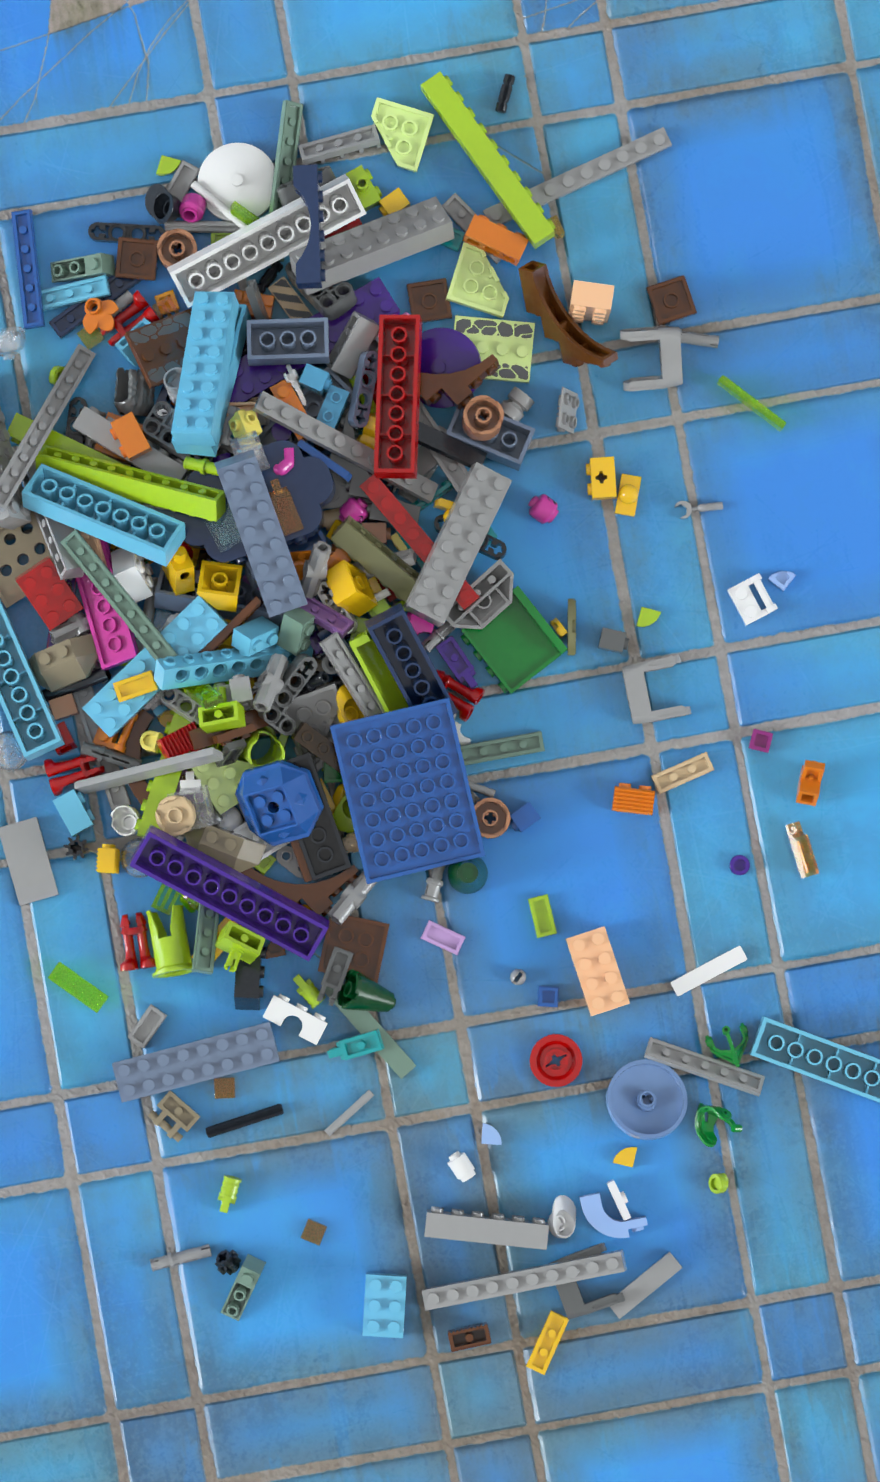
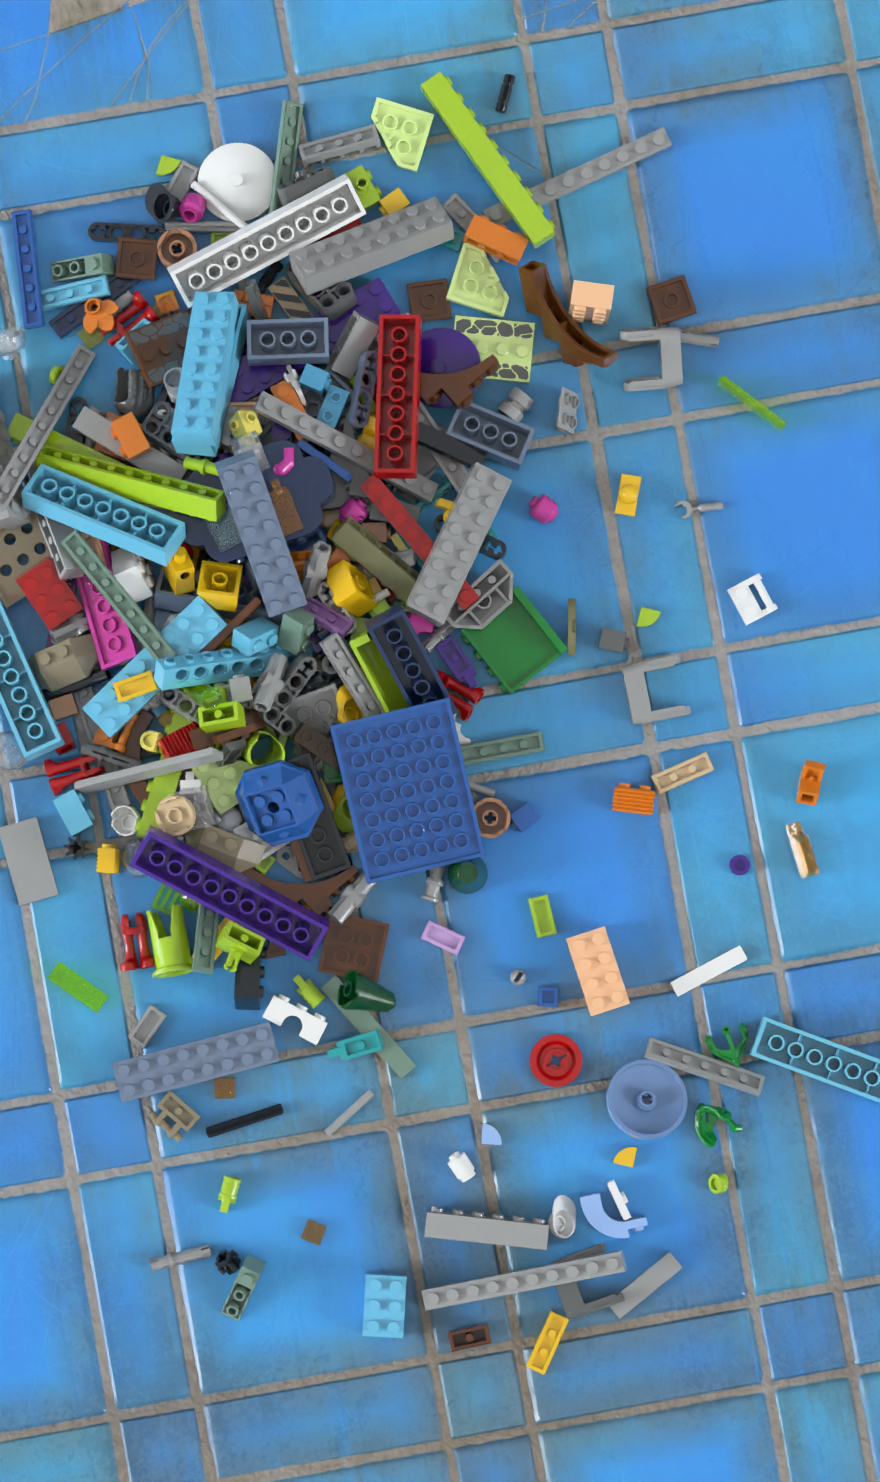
(242, 213): clear neon green tile -> none
(309, 266): dark blue arch -> none
(335, 973): dark grey hinge -> none
(490, 410): nougat brick -> none
(558, 627): yellow tile -> none
(559, 232): clear yellow tile -> none
(606, 467): yellow brick -> none
(760, 740): magenta plate -> none
(782, 579): light blue tile -> none

